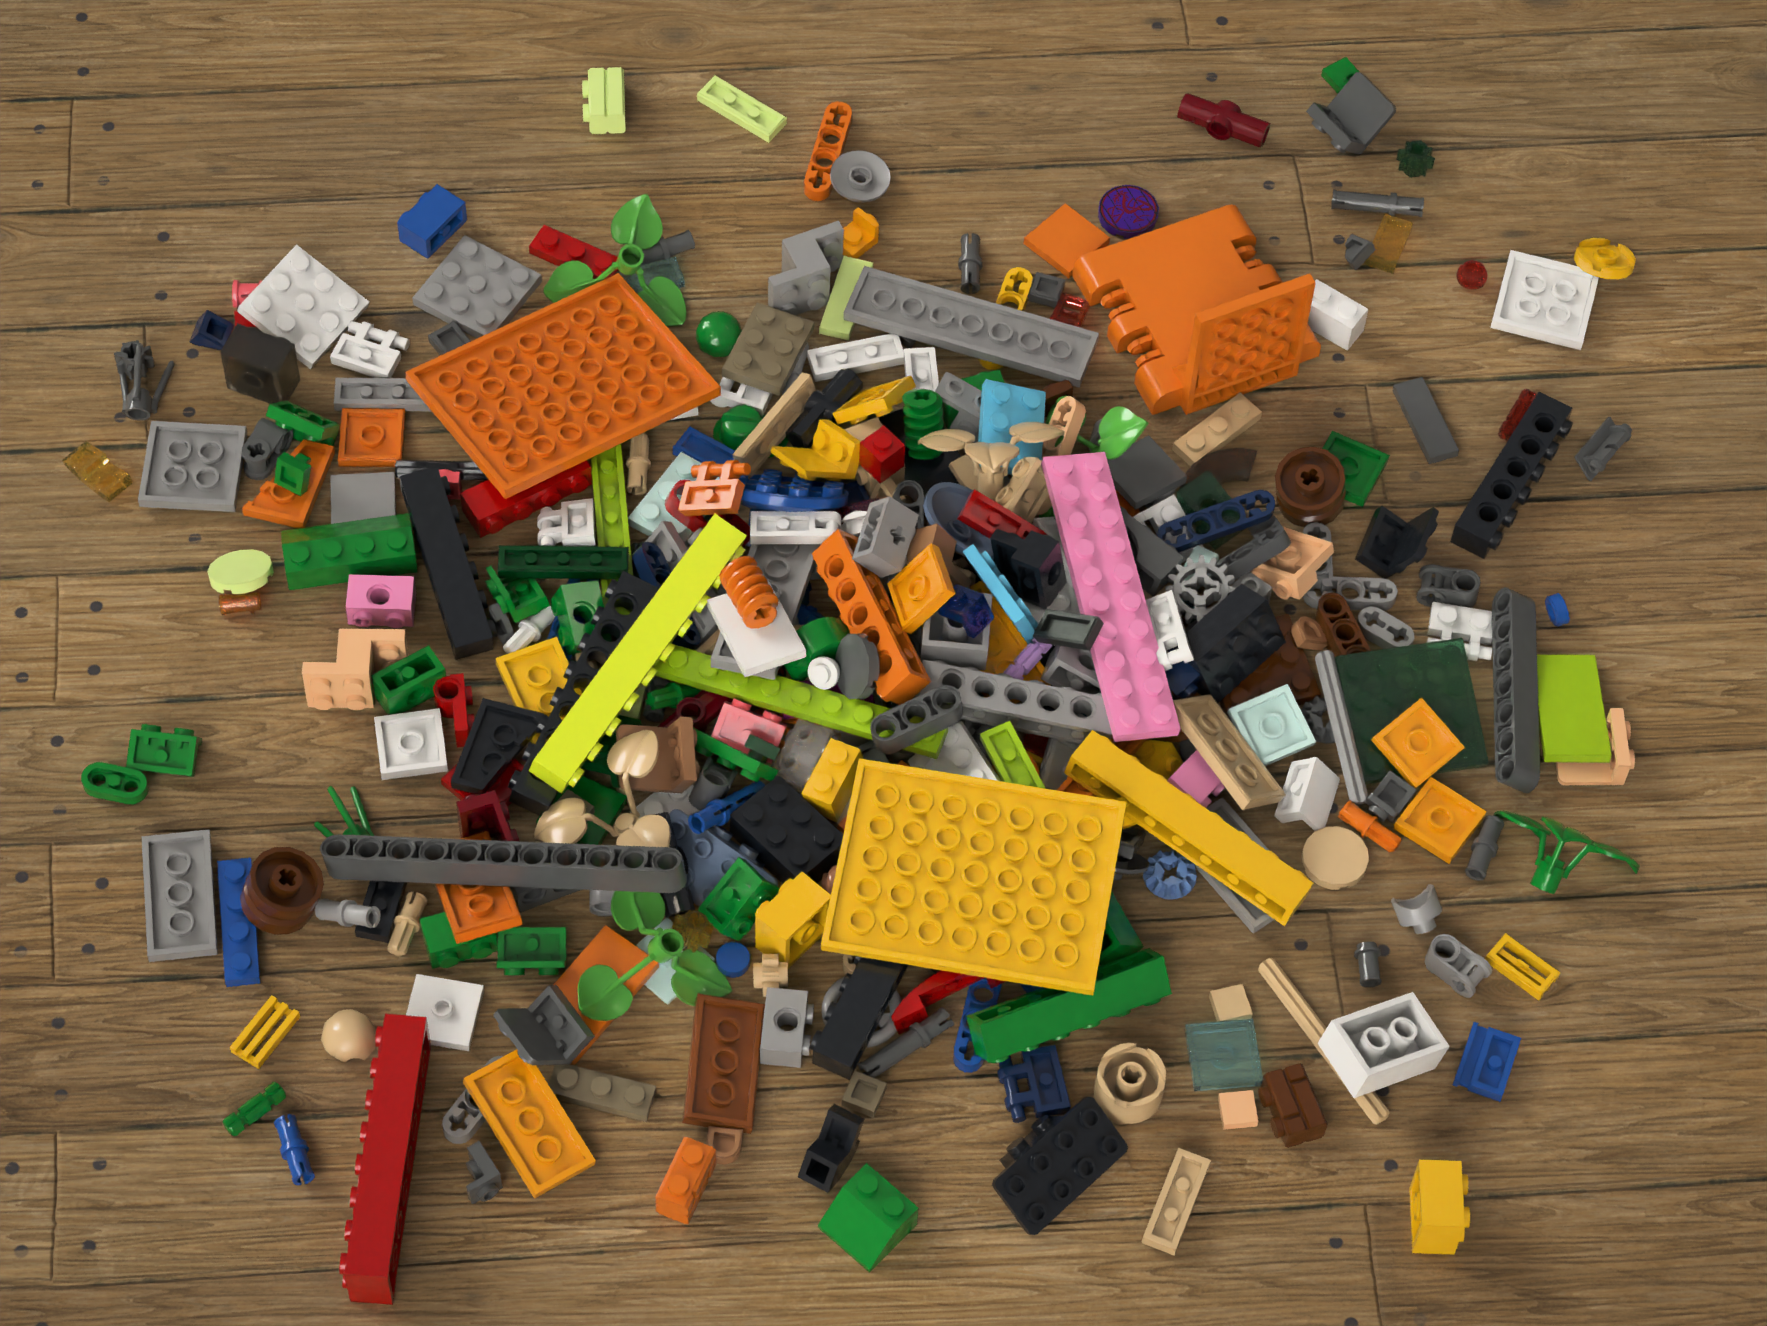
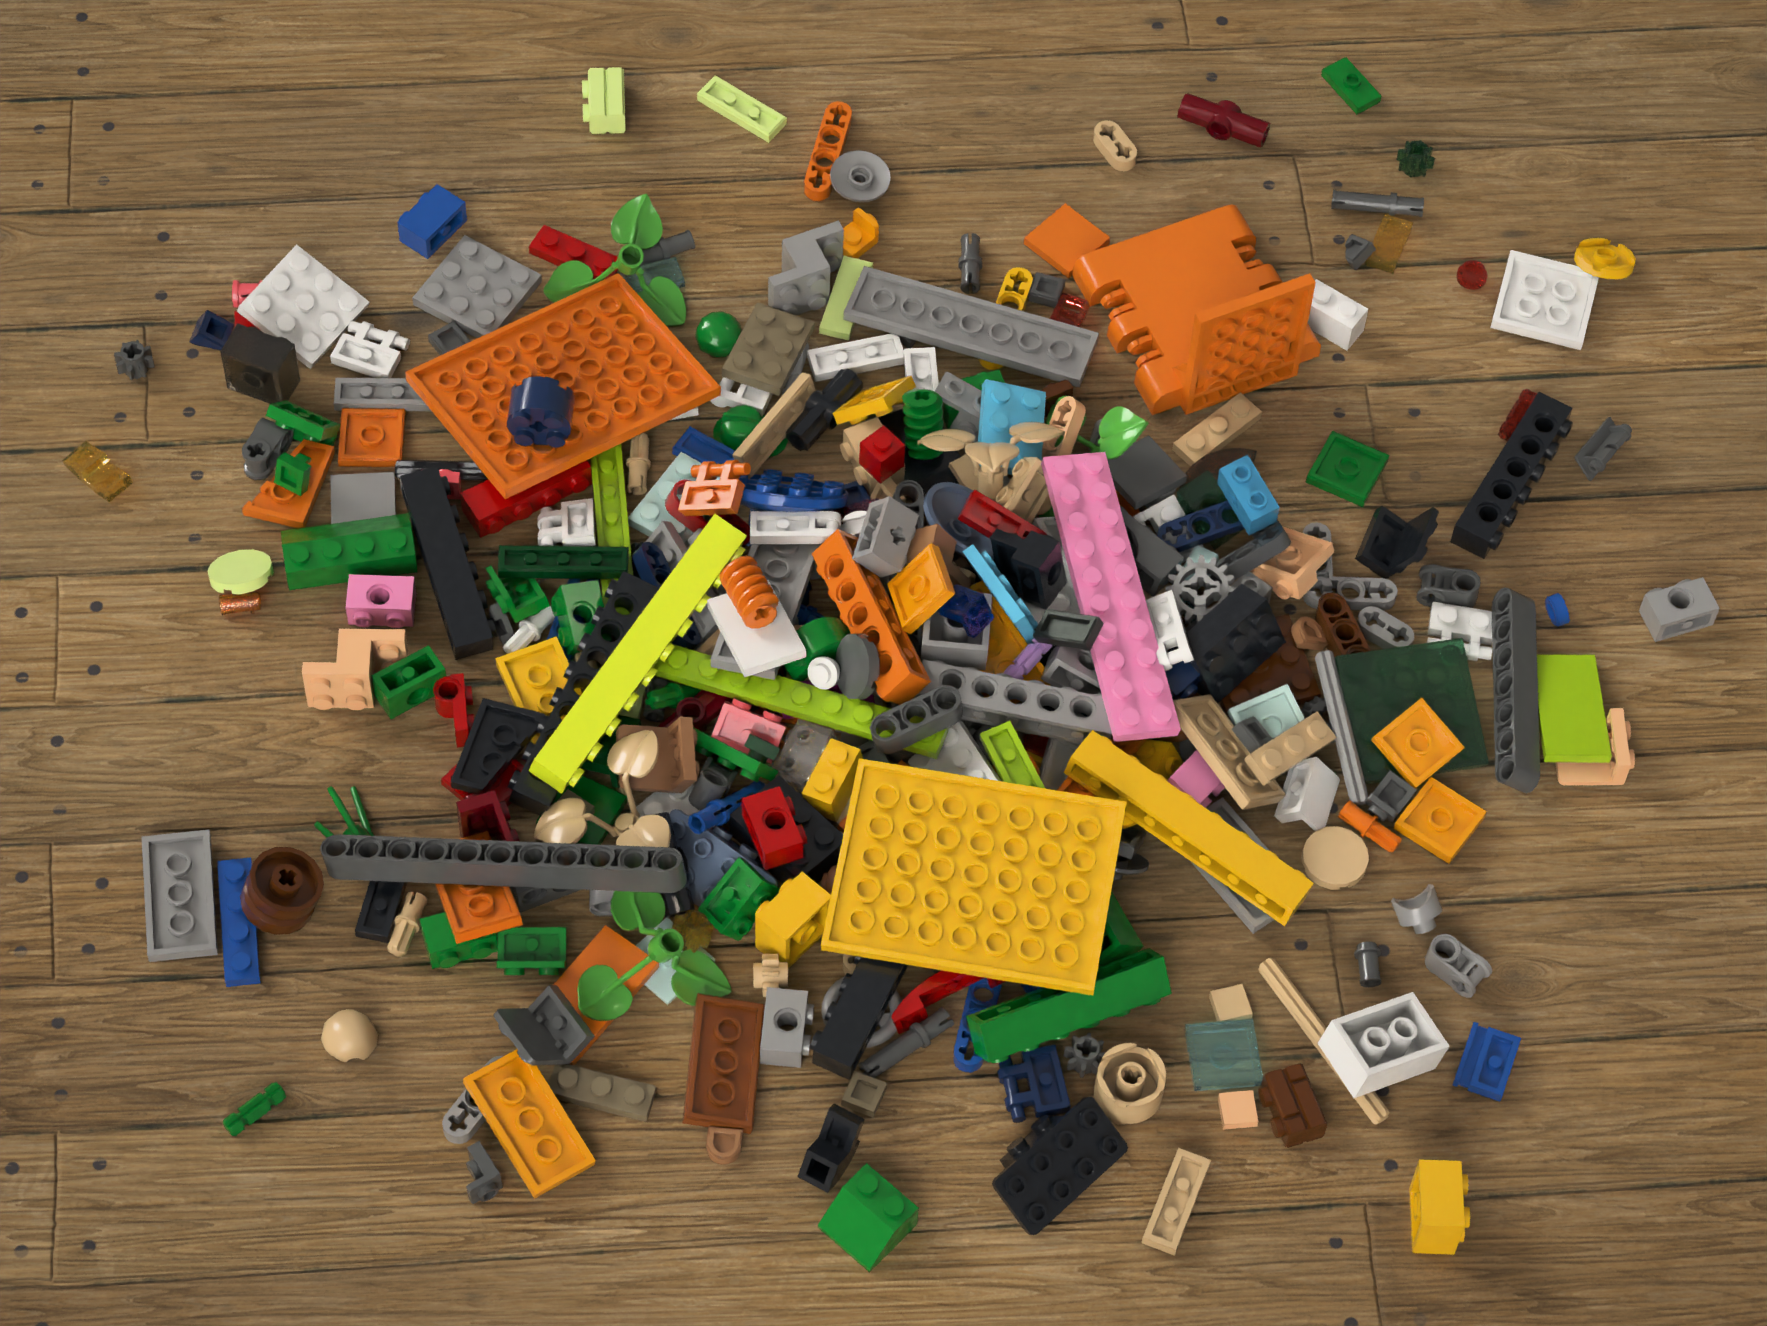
(117, 782): green plate -> none
(138, 403): dark grey plant -> none
(163, 752): green bracket -> none
(192, 466): light grey plate -> none
(253, 1026): yellow tile -> none
(294, 1149): blue pin -> none
(347, 913): light grey pin -> none
(386, 1160): red brick -> none
(410, 744): white plate -> none
(449, 1009): white plate -> none
(540, 412): none -> dark blue brick
(685, 1180): orange brick -> none
(733, 959): blue tile -> none
(773, 845): none -> red brick
(831, 456): yellow bracket -> none
(1081, 1046): none -> dark grey gear
(1119, 143): none -> tan beam
(1128, 211): dark purple tile -> none
(1171, 887): medium blue gear -> none
(1248, 495): none -> dark azure brick
(1251, 734): none -> dark grey tile
(1290, 748): none -> tan plate
(1310, 486): reddish brown wheel -> none
(1353, 115): dark grey bracket -> none
(1425, 420): dark grey tile -> none
(1484, 847): dark grey pin -> none
(1519, 971): yellow tile -> none
(1551, 870): green plant -> none
(1696, 610): none -> light grey brick

